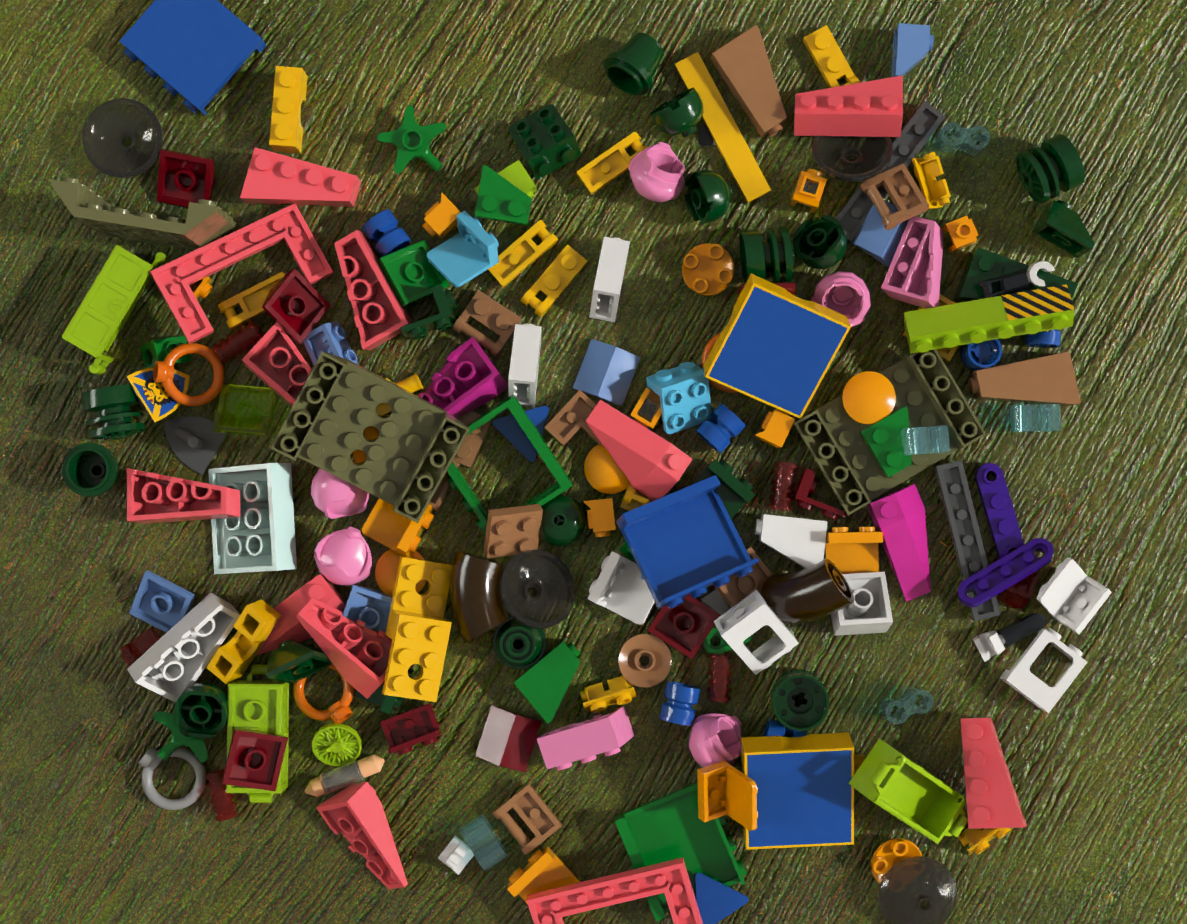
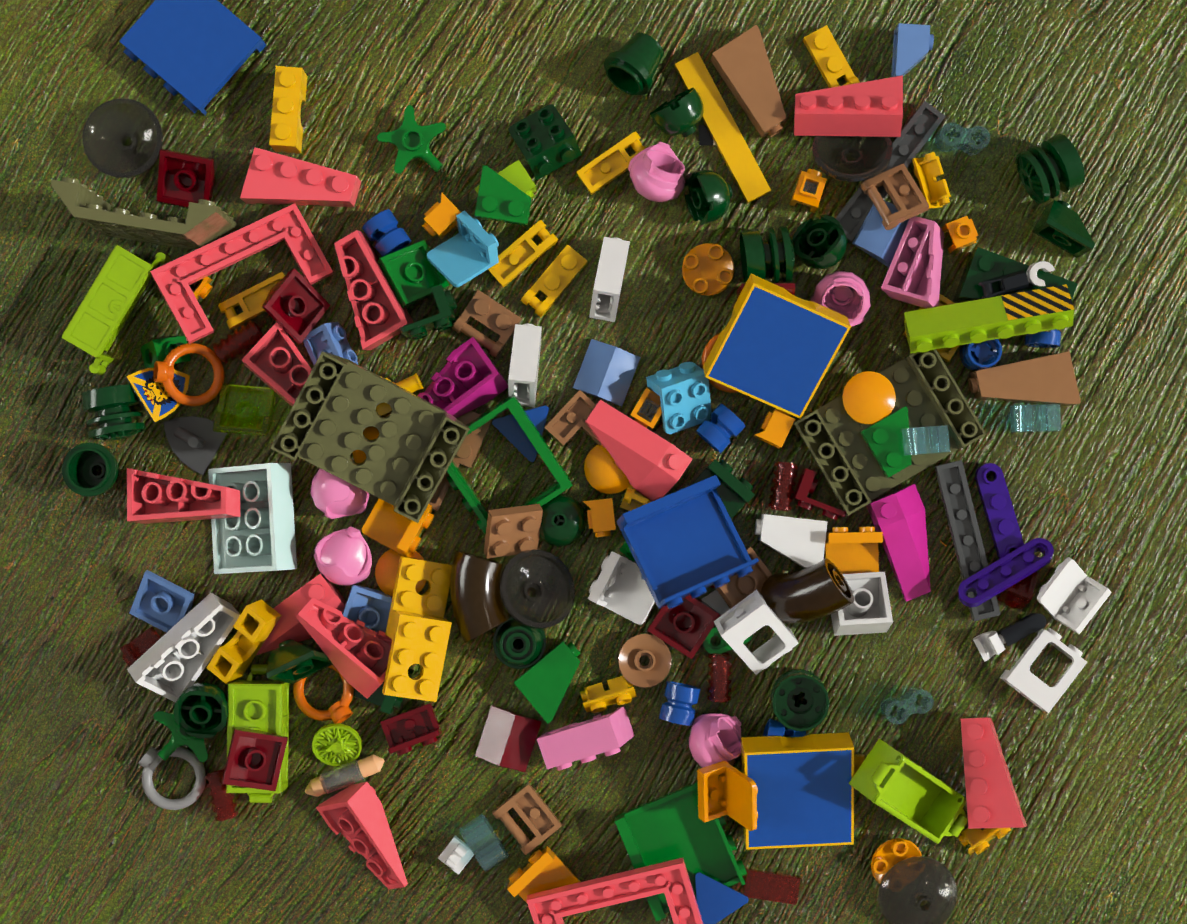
(772, 886): none -> clear red tile

